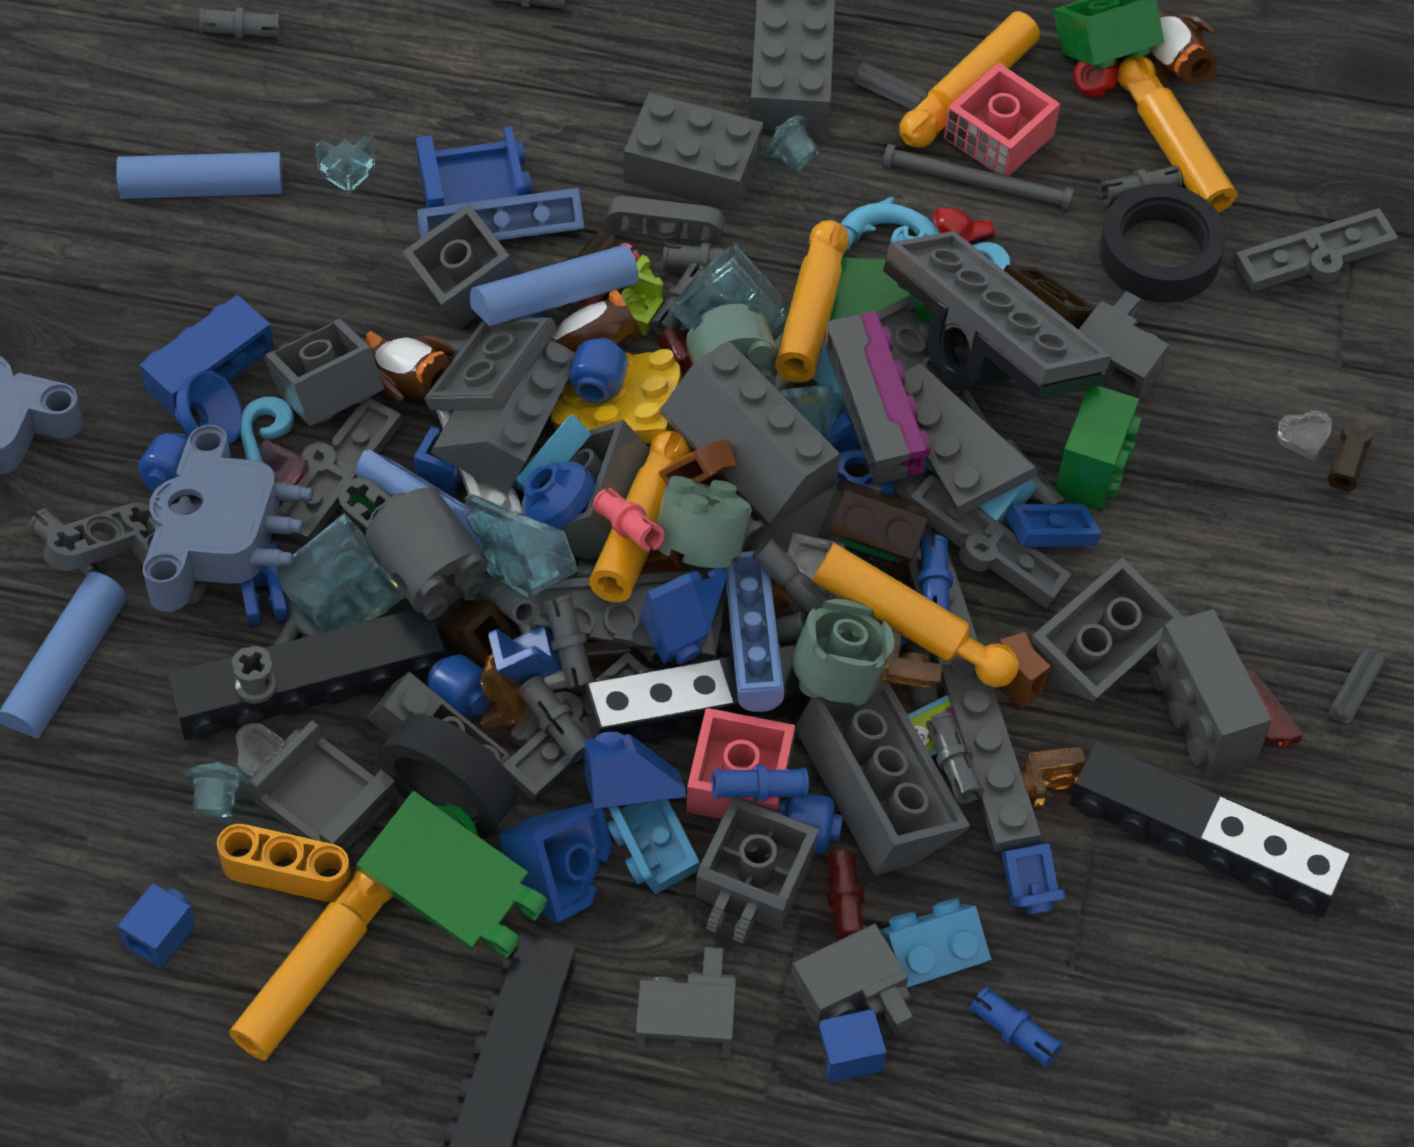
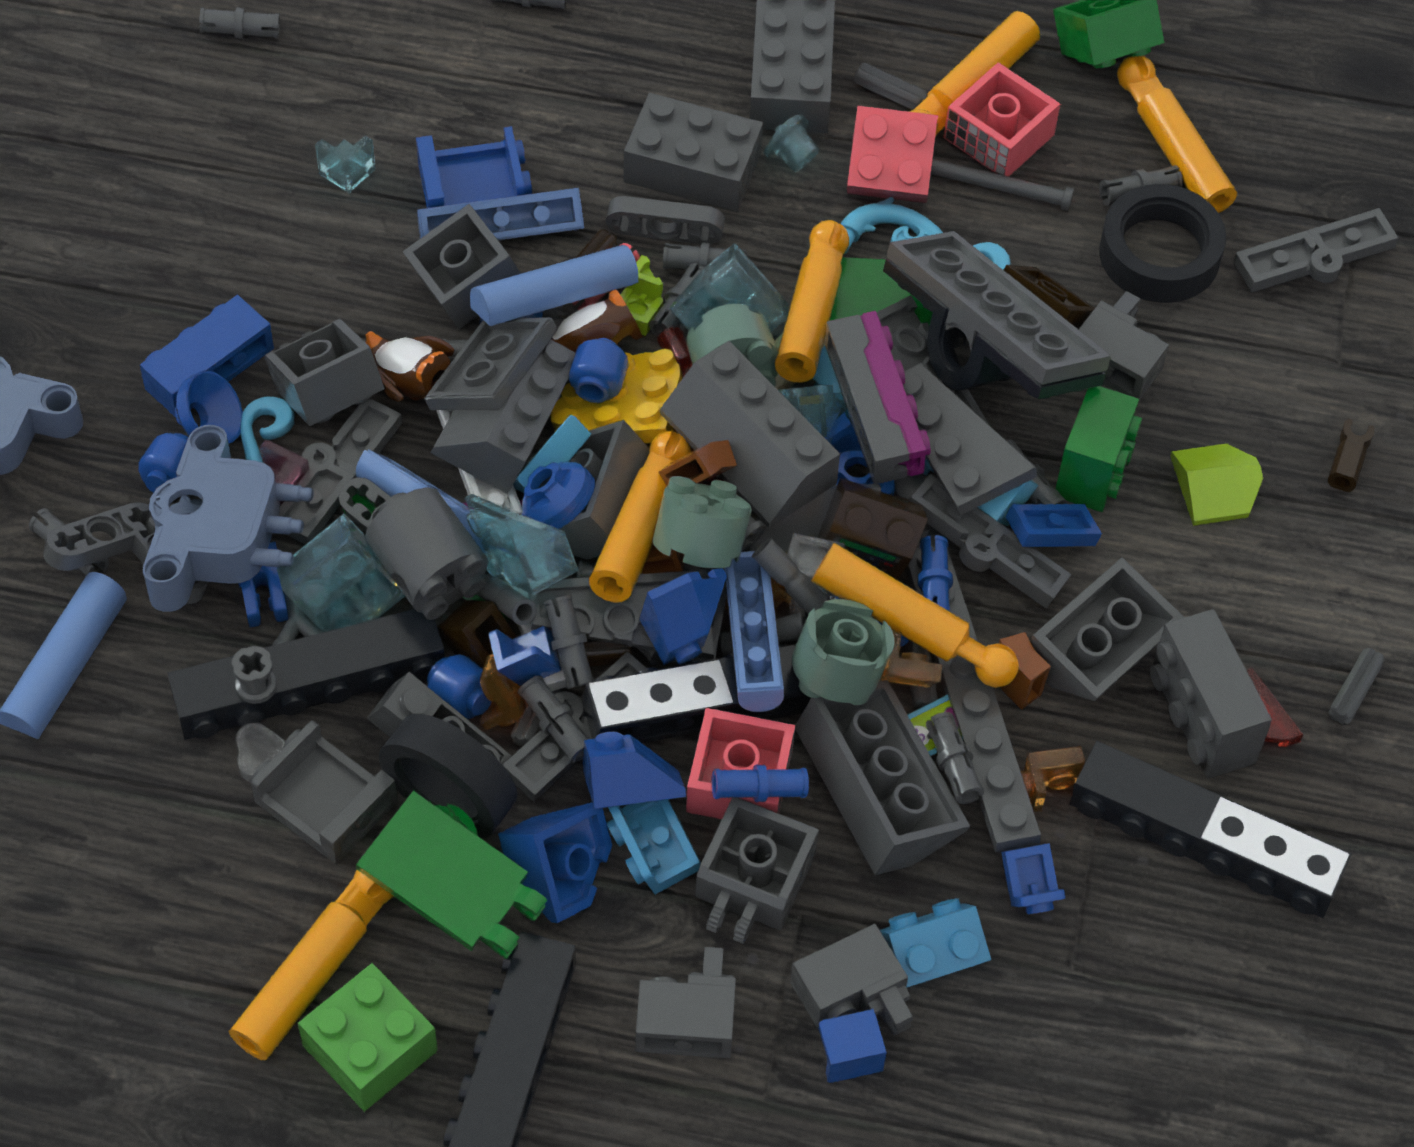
(157, 924): blue brick -> none
(199, 175): medium blue brick -> none
(215, 788): clear light blue piece -> none
(269, 847): light orange beam -> none
(368, 1036): none -> bright green brick
(434, 469): blue panel -> none
(629, 519): coral pin -> none
(816, 812): blue head -> none
(845, 894): clear red pin -> none
(892, 154): none -> coral brick
(956, 220): red animal -> none
(1016, 1027): blue pin -> none
(1095, 81): red animal -> none
(1184, 50): reddish brown animal -> none
(1217, 482): none -> lime slope
(1304, 433): clear tile -> none

